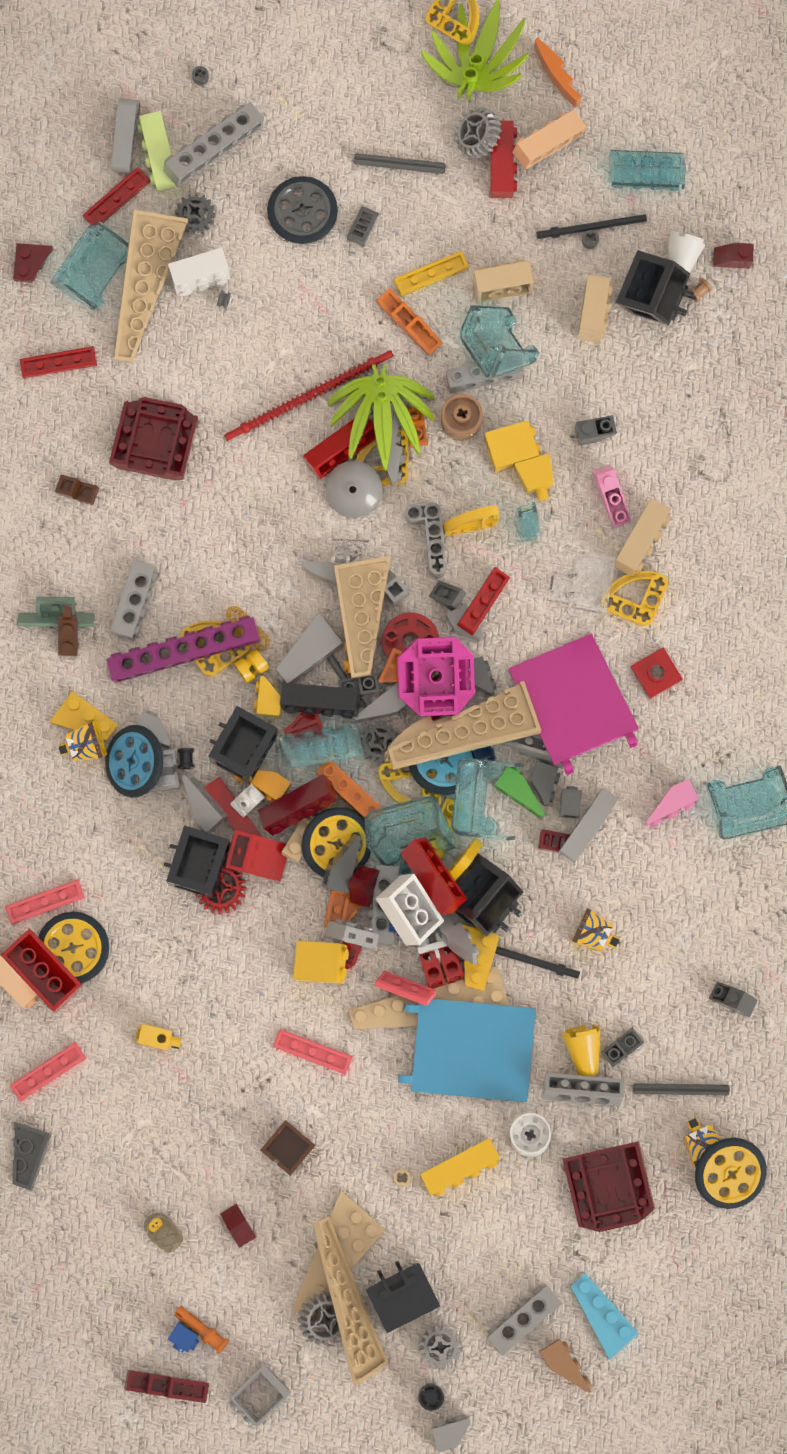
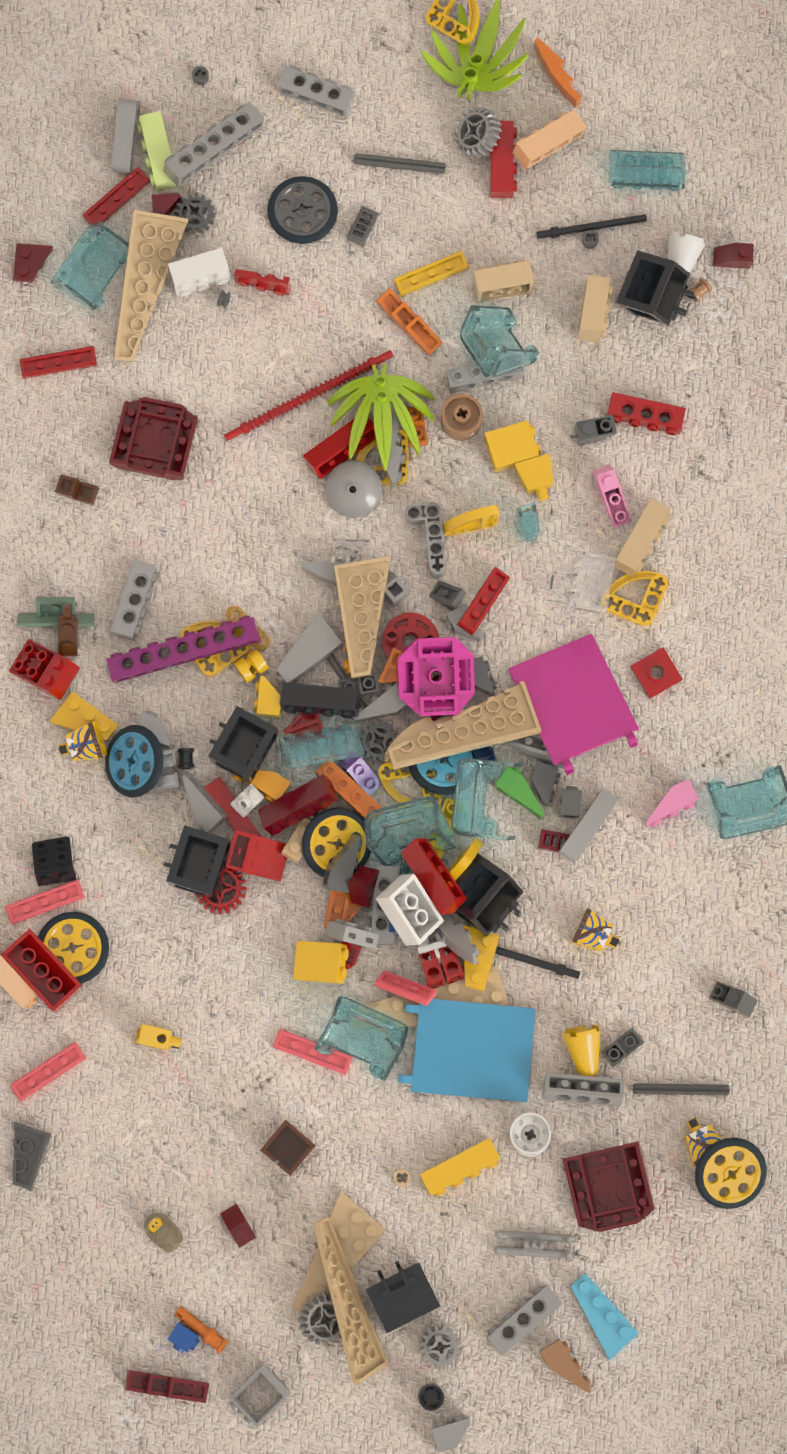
(44, 669): none -> red slope
(53, 861): none -> black bracket
(165, 203): none -> dark red slope
(261, 283): none -> red wing
(320, 99): none -> light grey brick
(361, 774): none -> medium lavender bracket
(364, 1035): none -> clear light blue windscreen
(533, 1244): none -> light grey piece
(655, 409): none -> red brick

